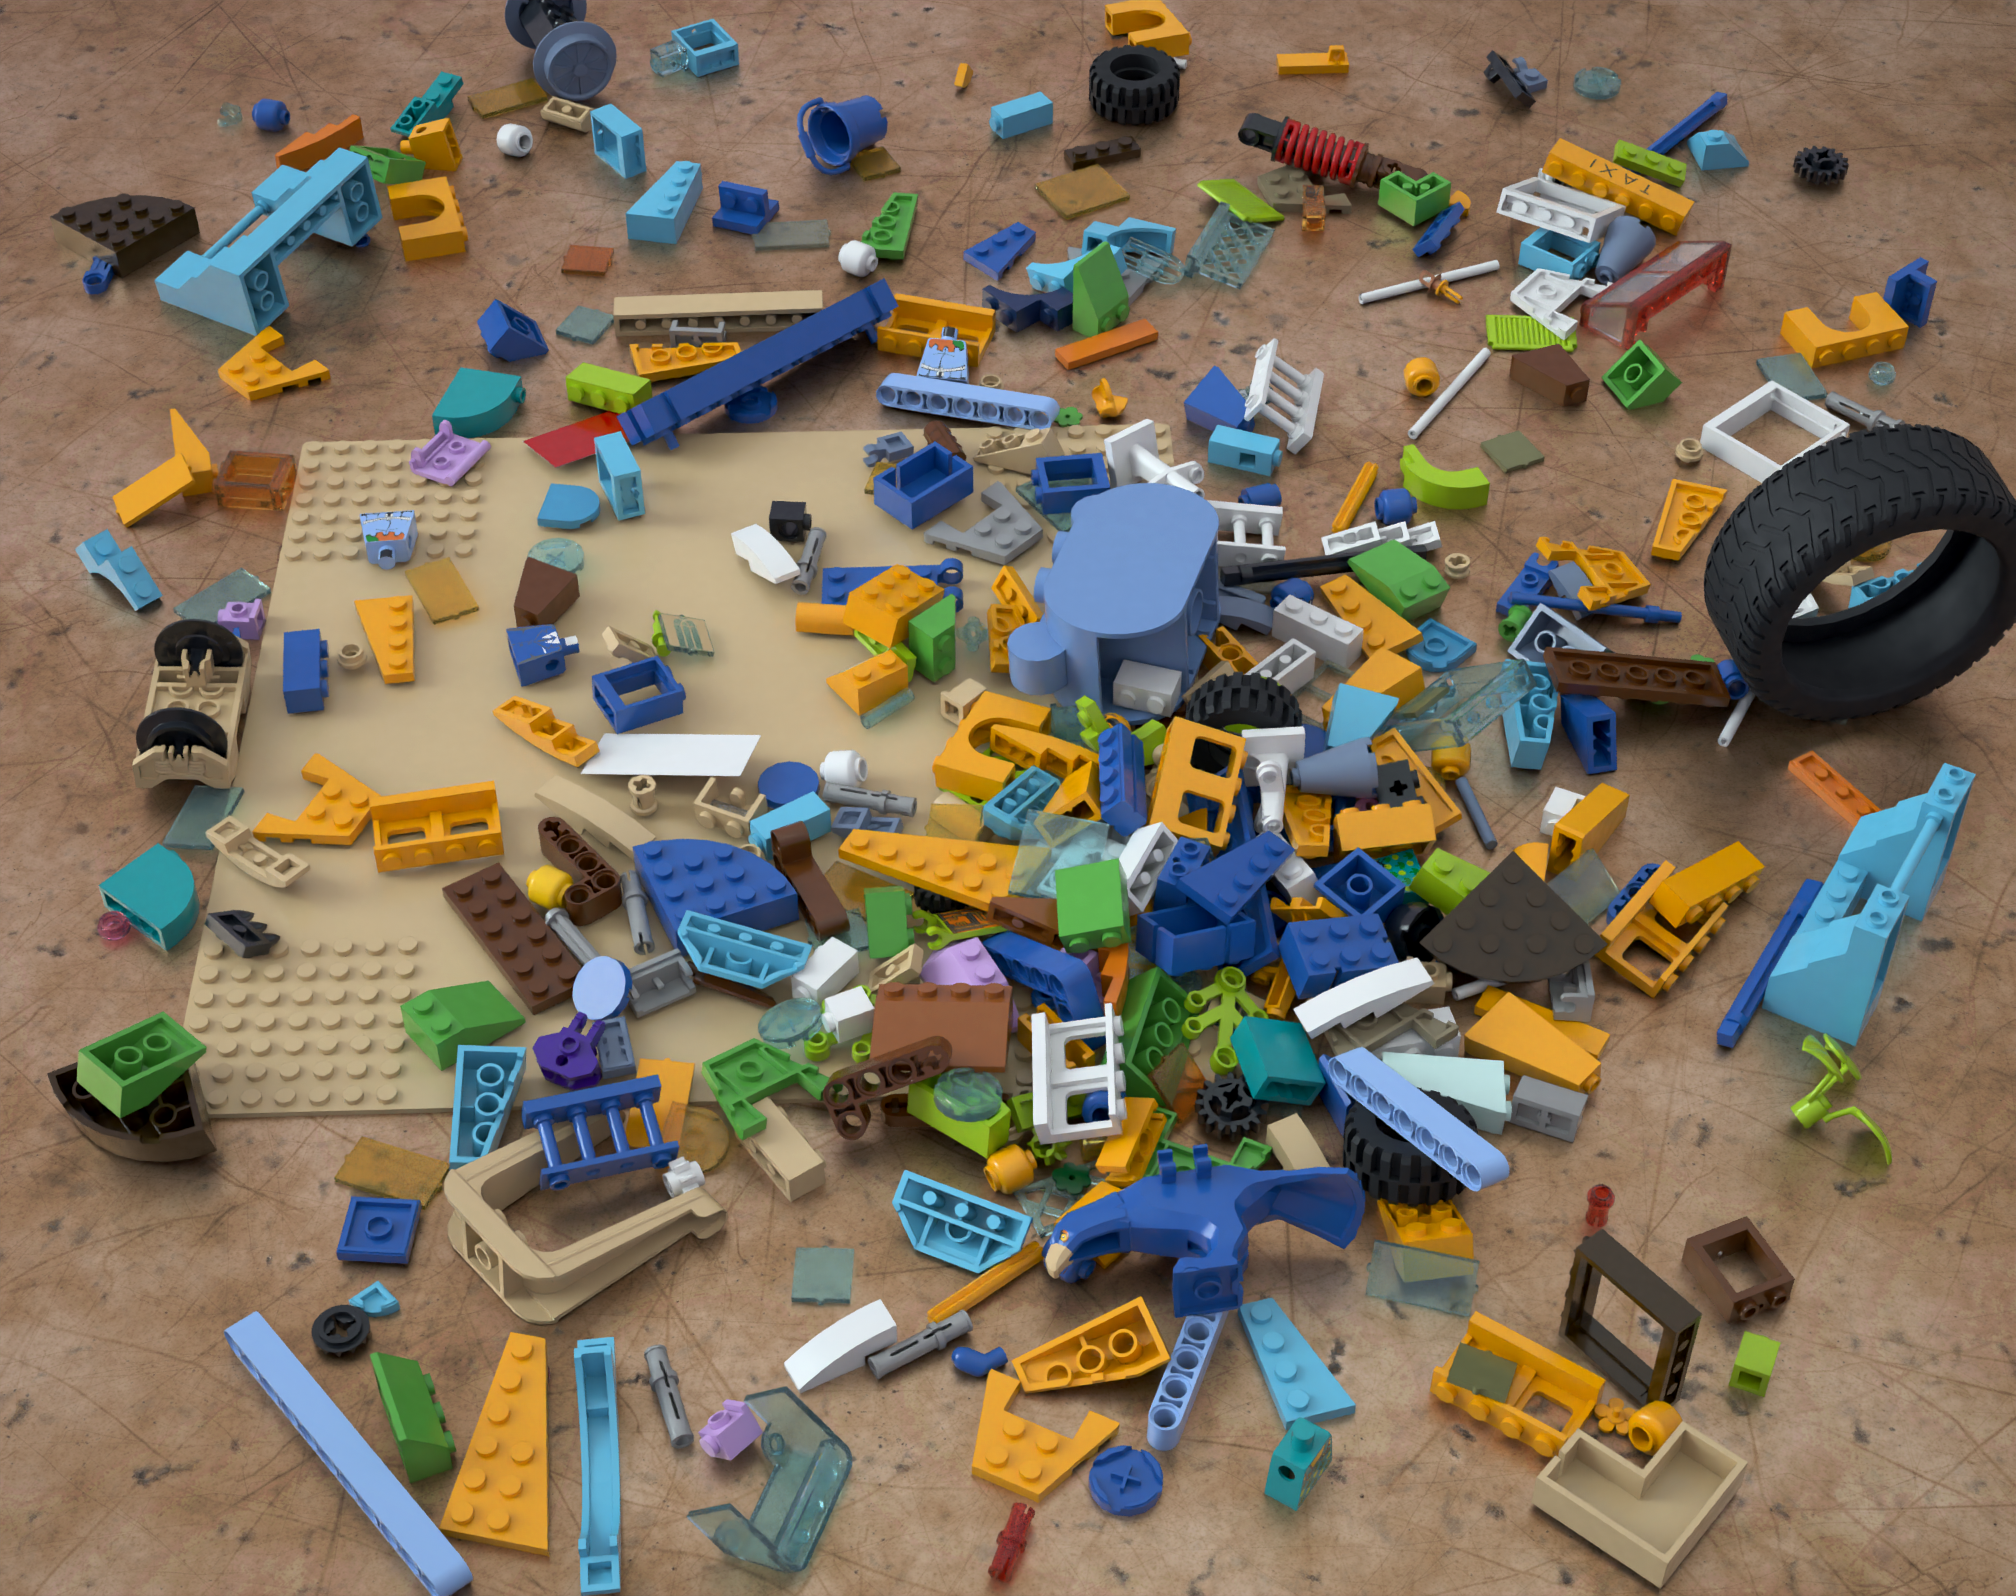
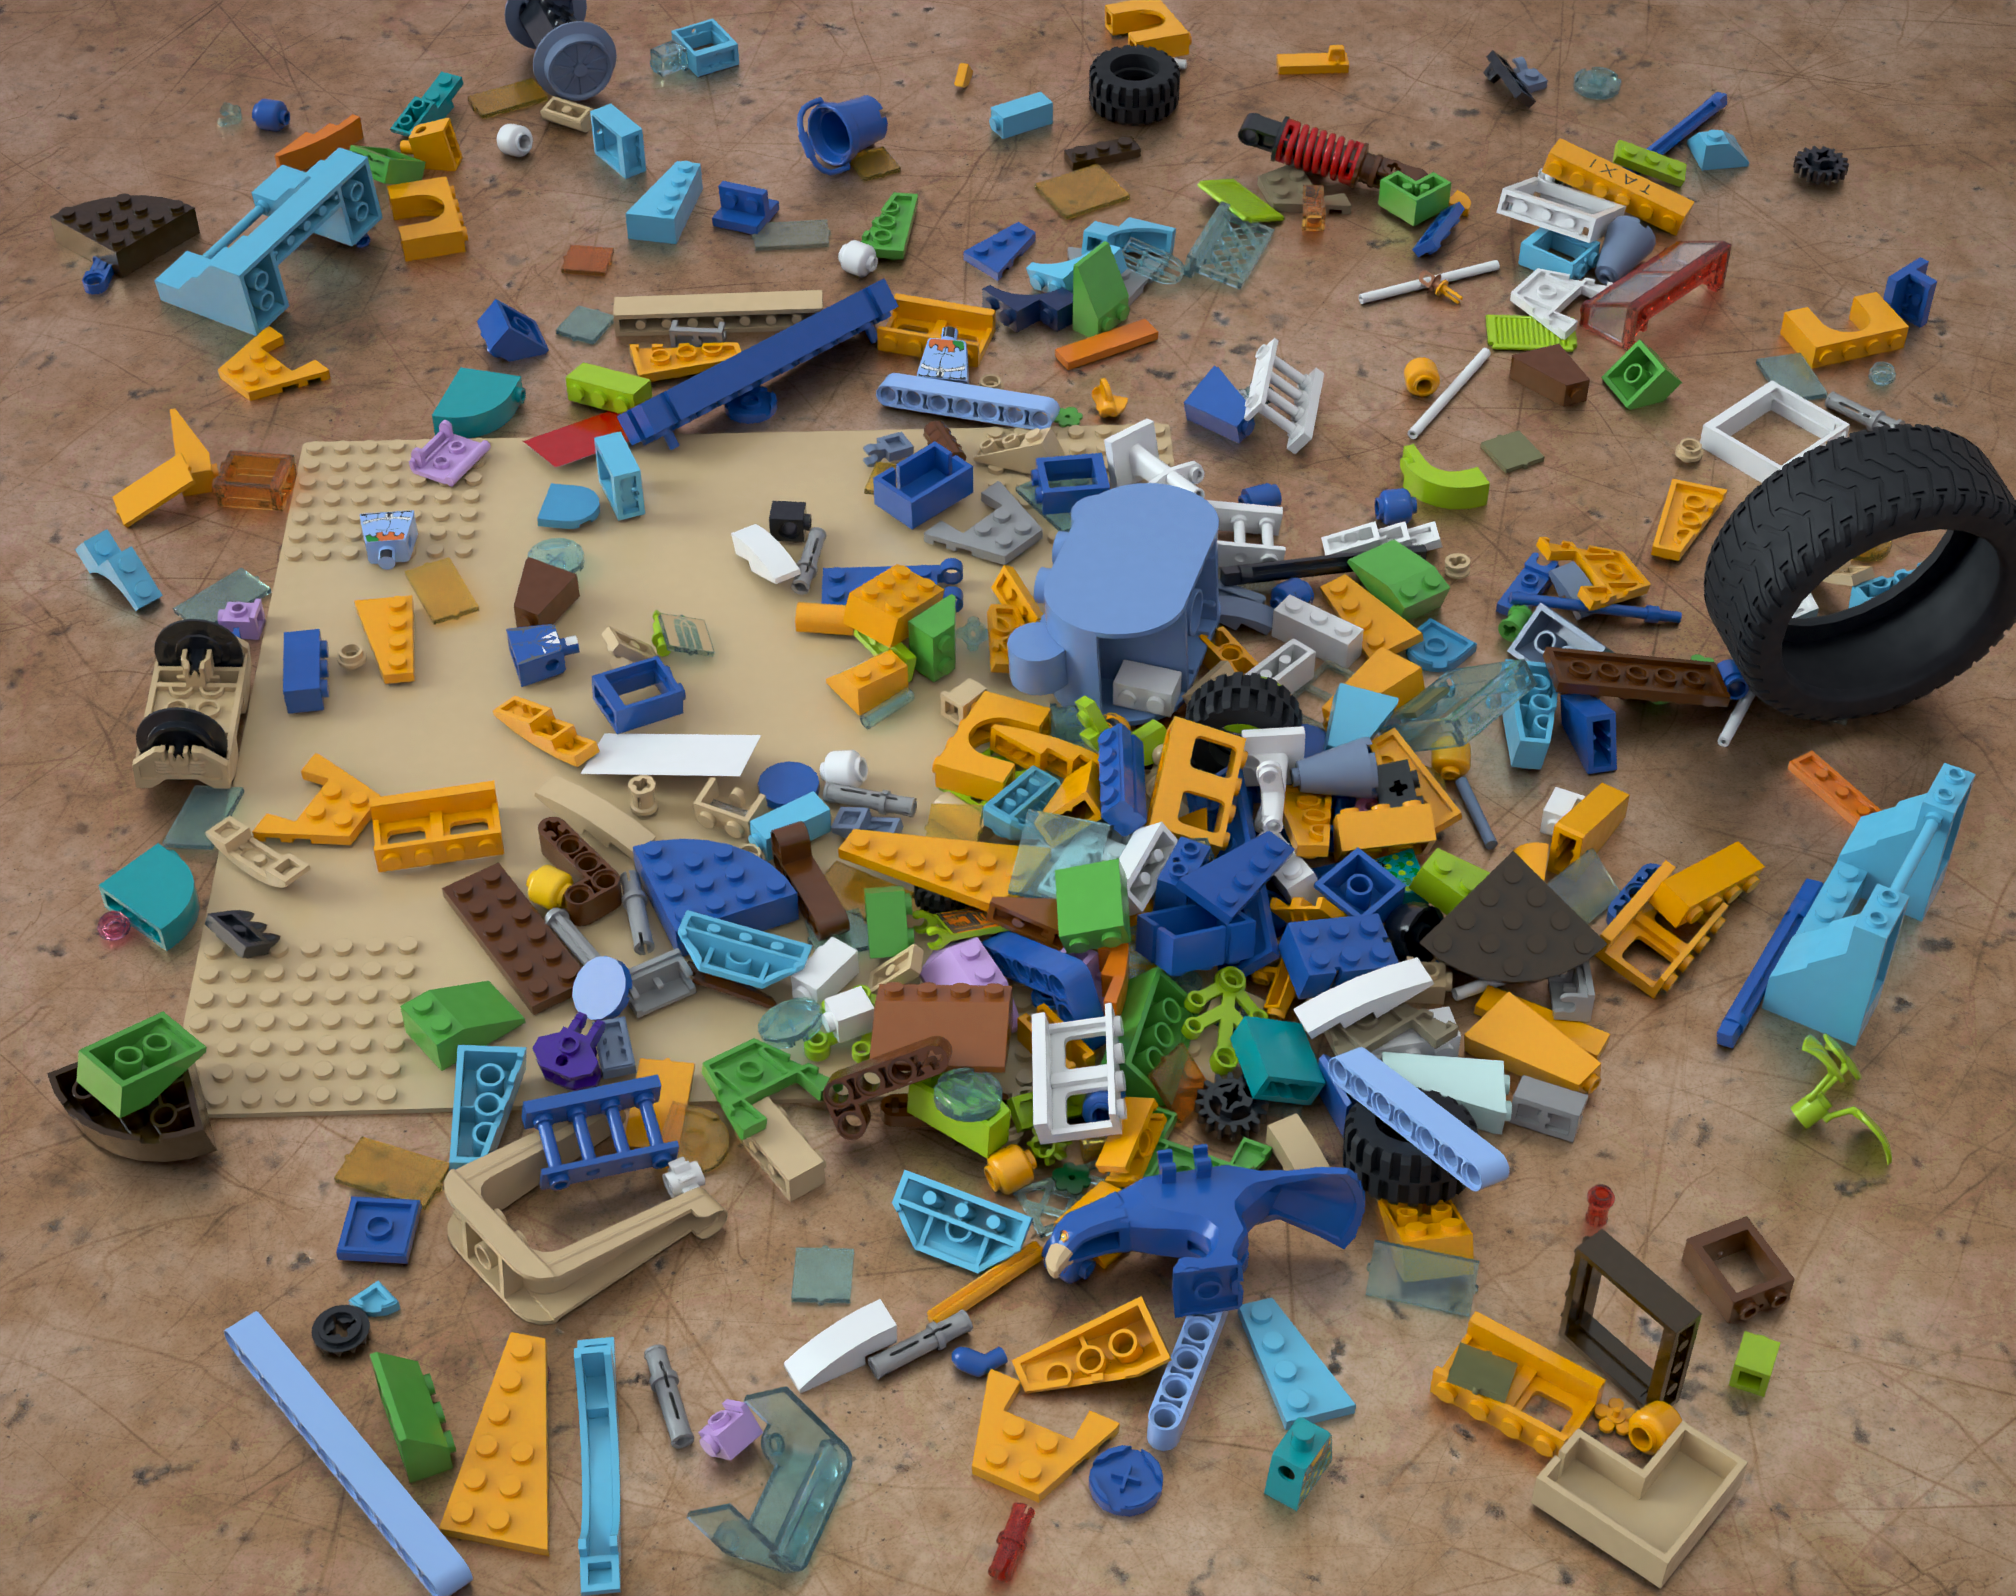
(1244, 450): medium azure brick -> none
(1355, 497): light orange axle -> none

